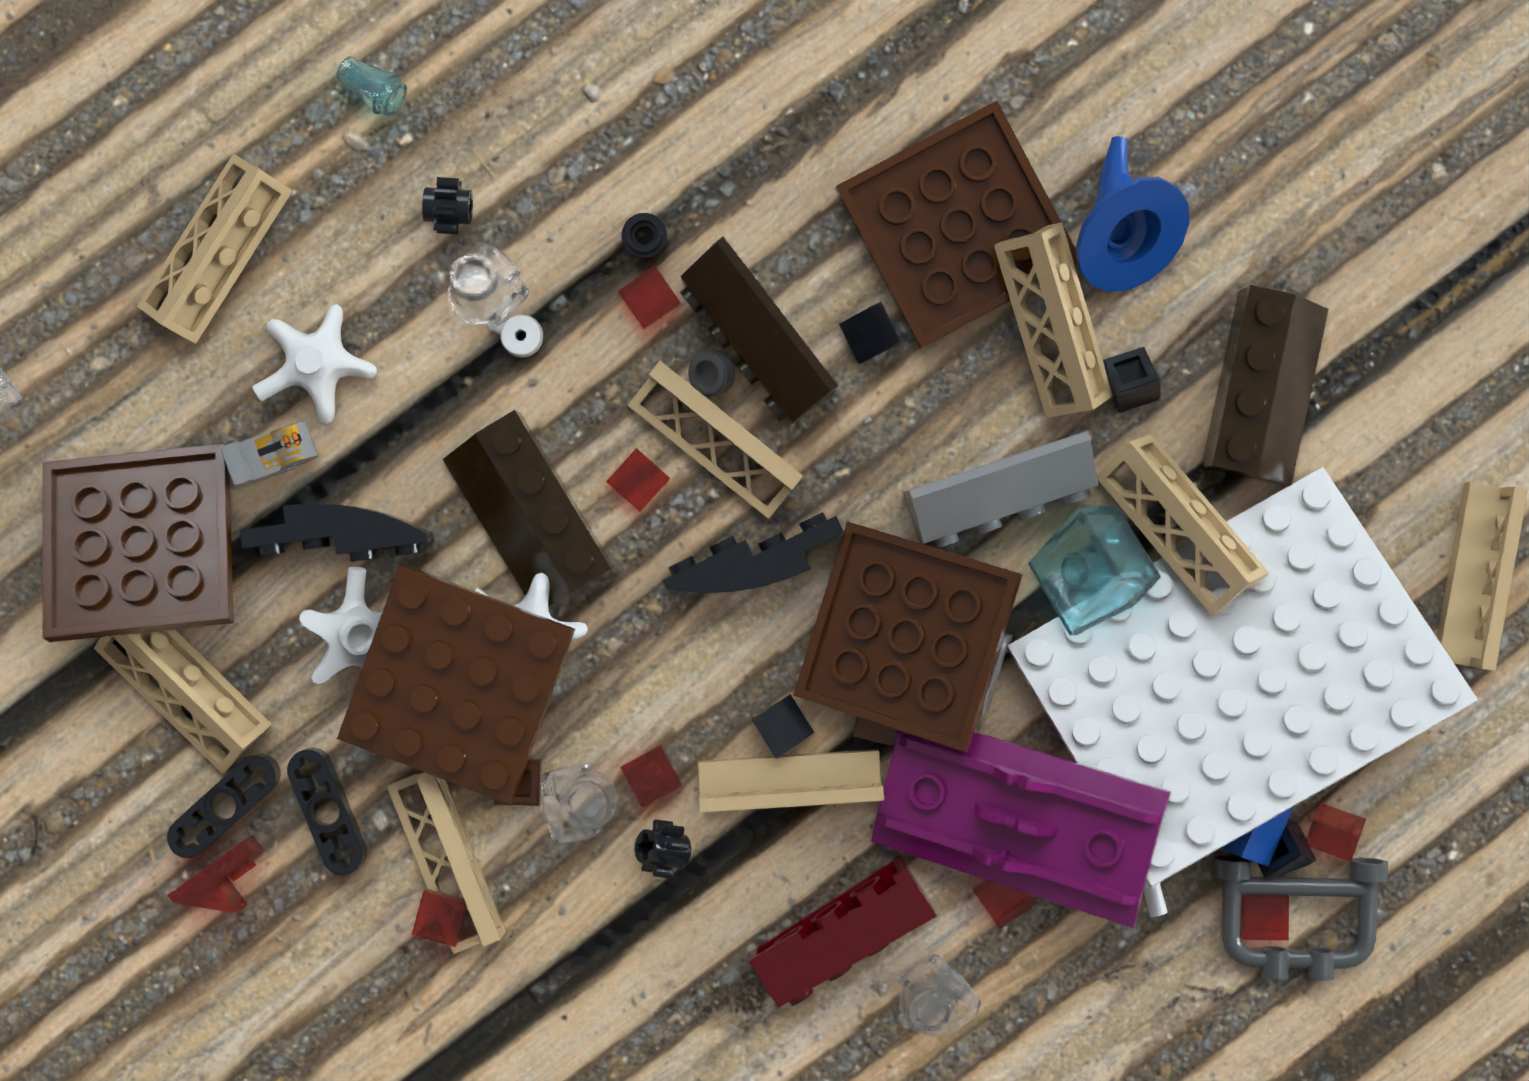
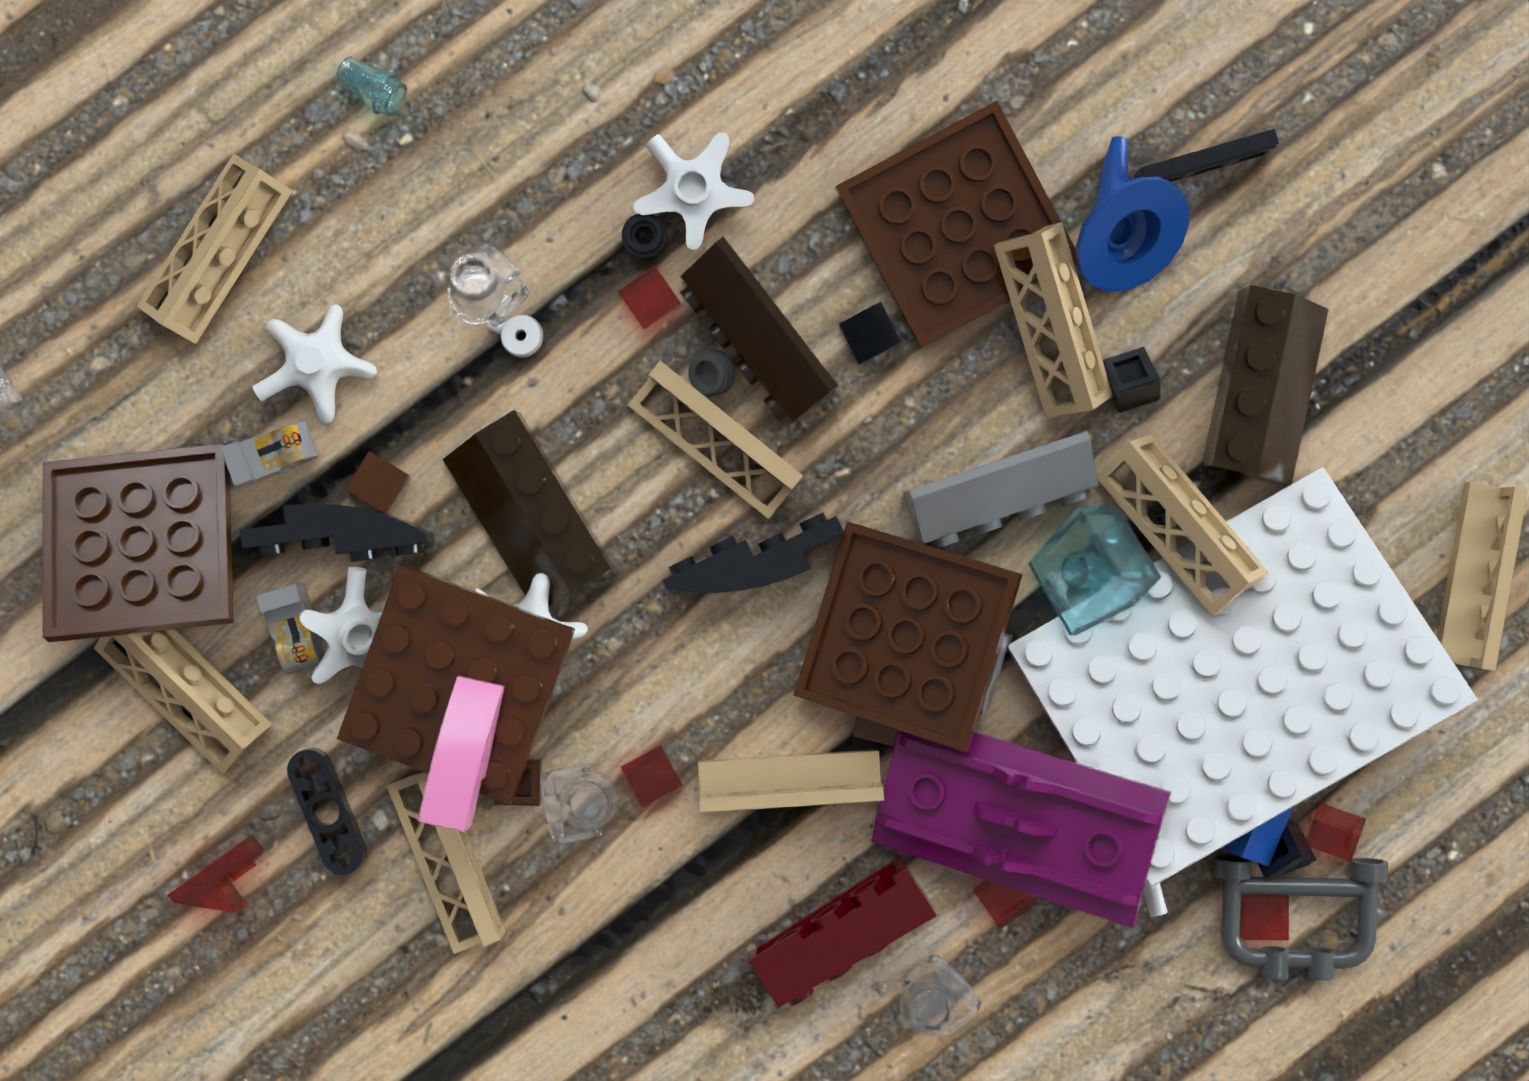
(191, 818): black beam -> none
(294, 644): none -> light grey leg
(377, 482): none -> reddish brown tile
(440, 917): clear red tile -> none
(447, 205): black gear -> none
(461, 754): none -> bright pink slope
(638, 480): clear red tile -> none
(662, 848): black gear -> none
(692, 187): none -> white animal
(782, 726): black slope -> none
(1212, 157): none -> black tile

